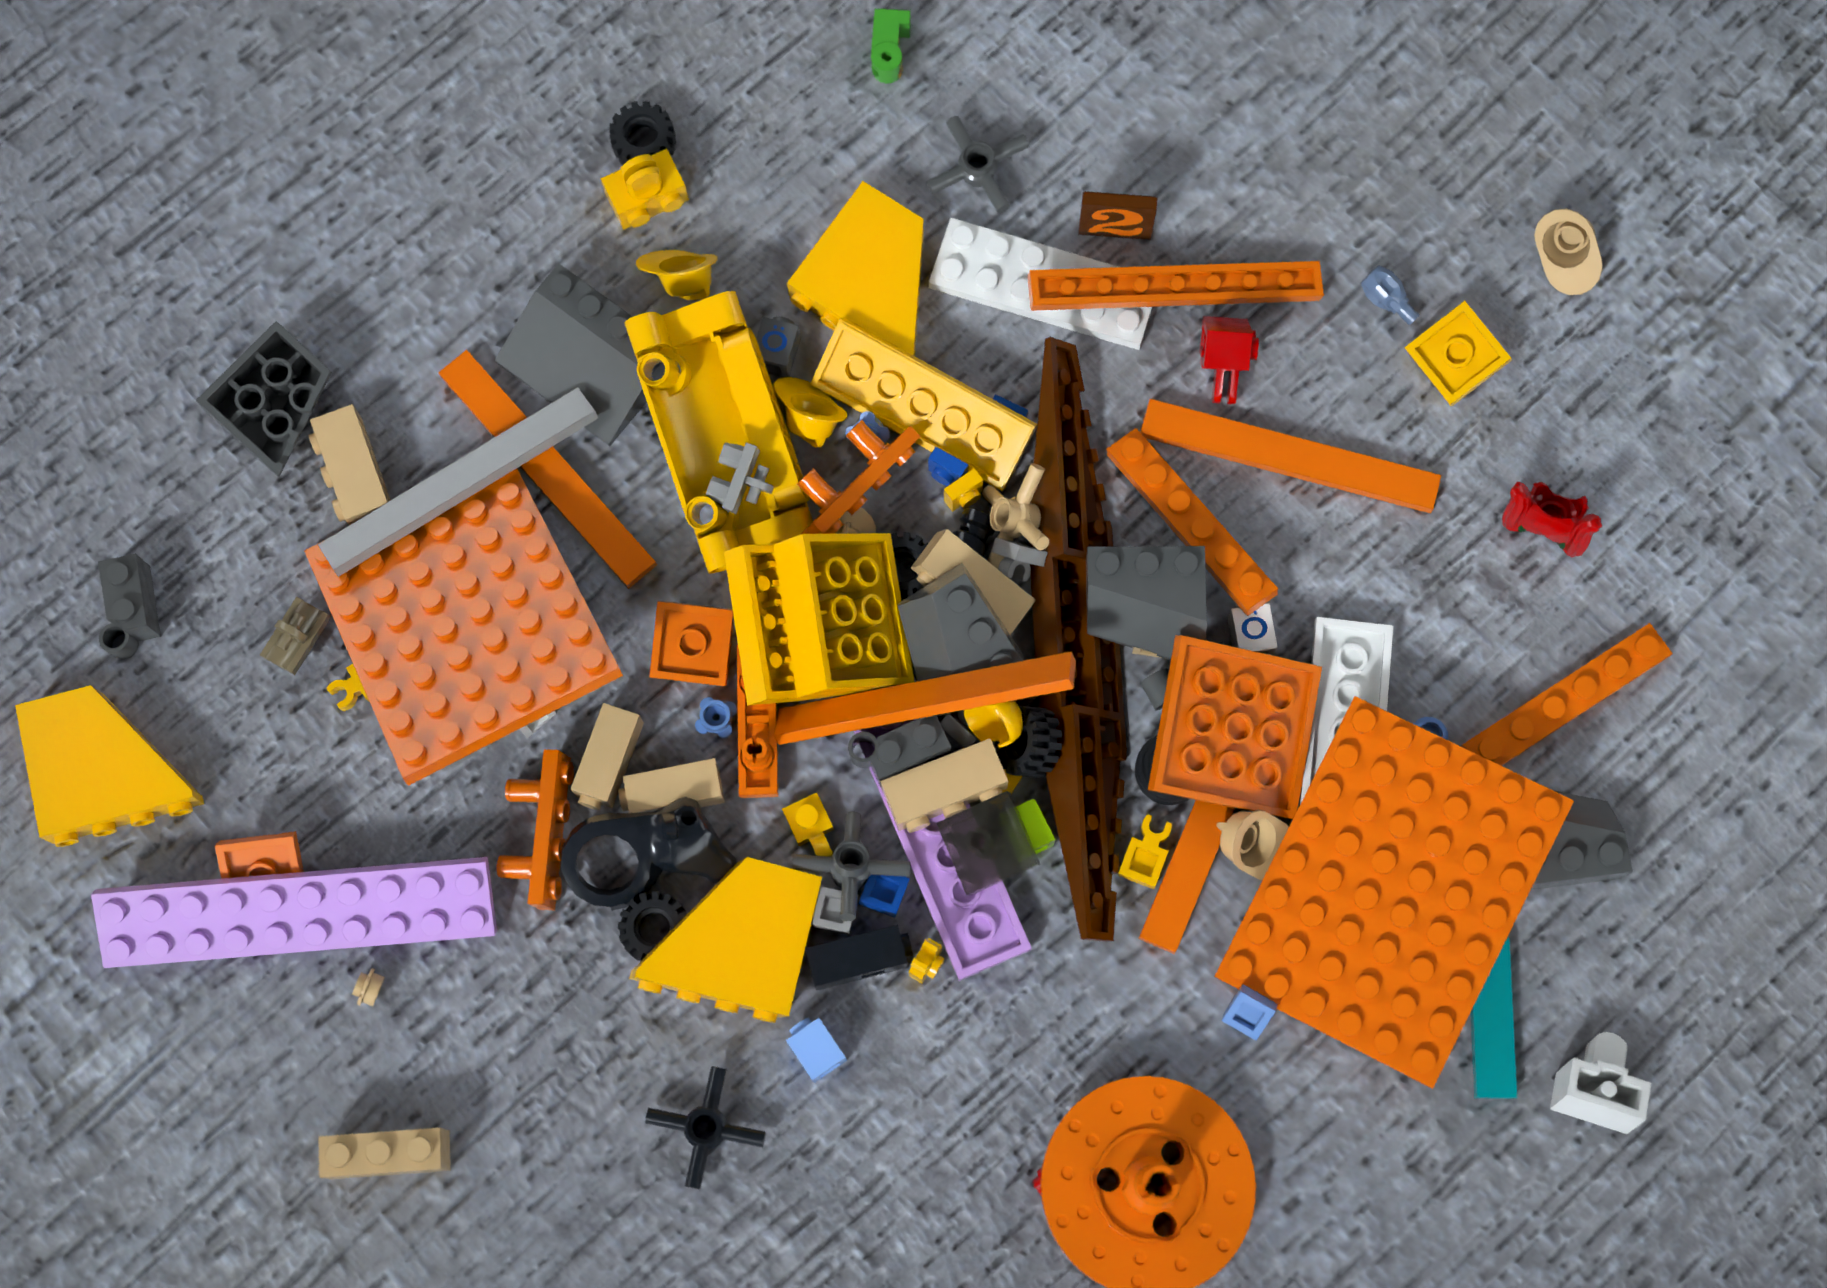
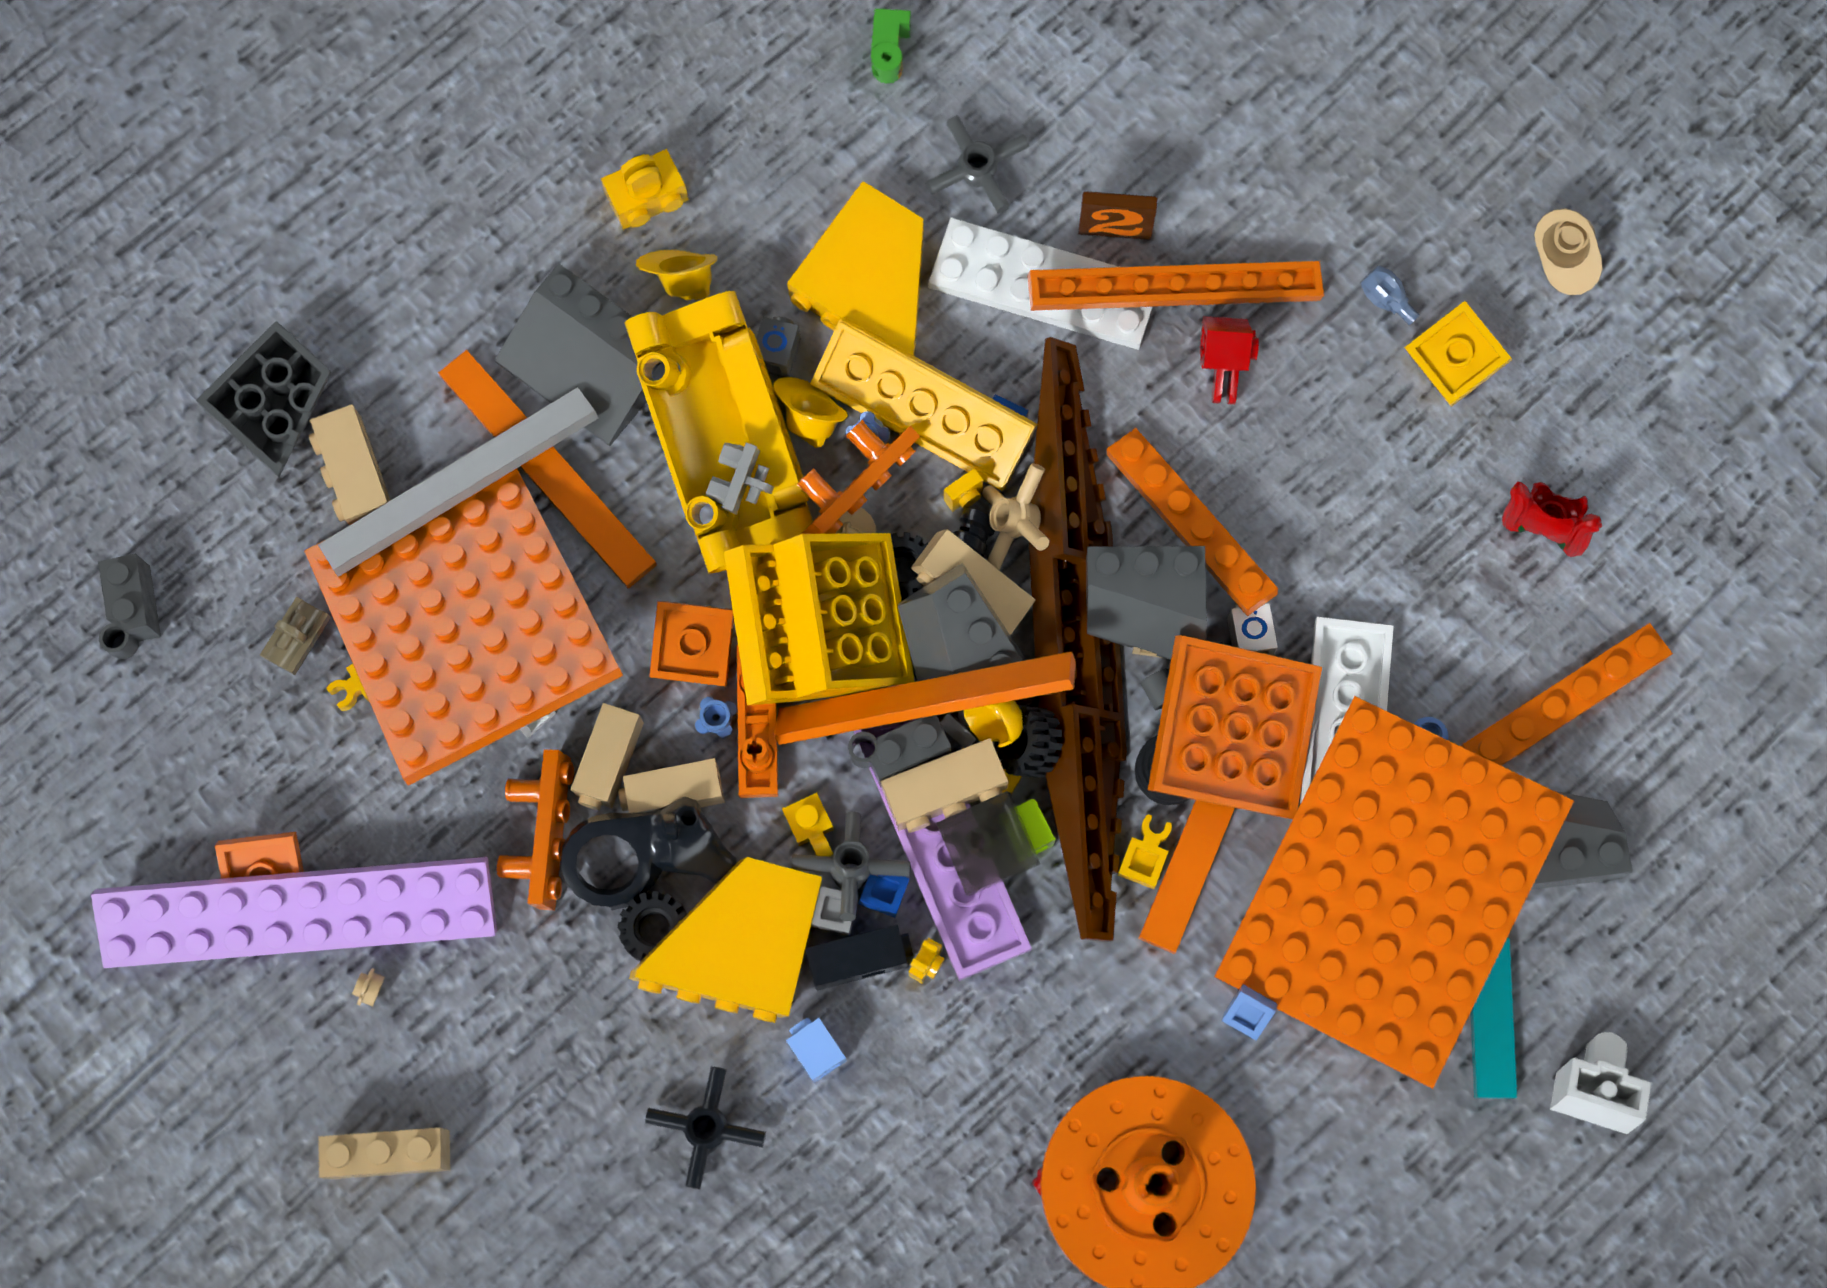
(94, 768): yellow slope -> none
(639, 117): black tyre -> none
(946, 467): blue plate -> none
(1017, 556): light grey tile -> none
(1252, 840): tan piece -> none
(1291, 456): orange tile -> none

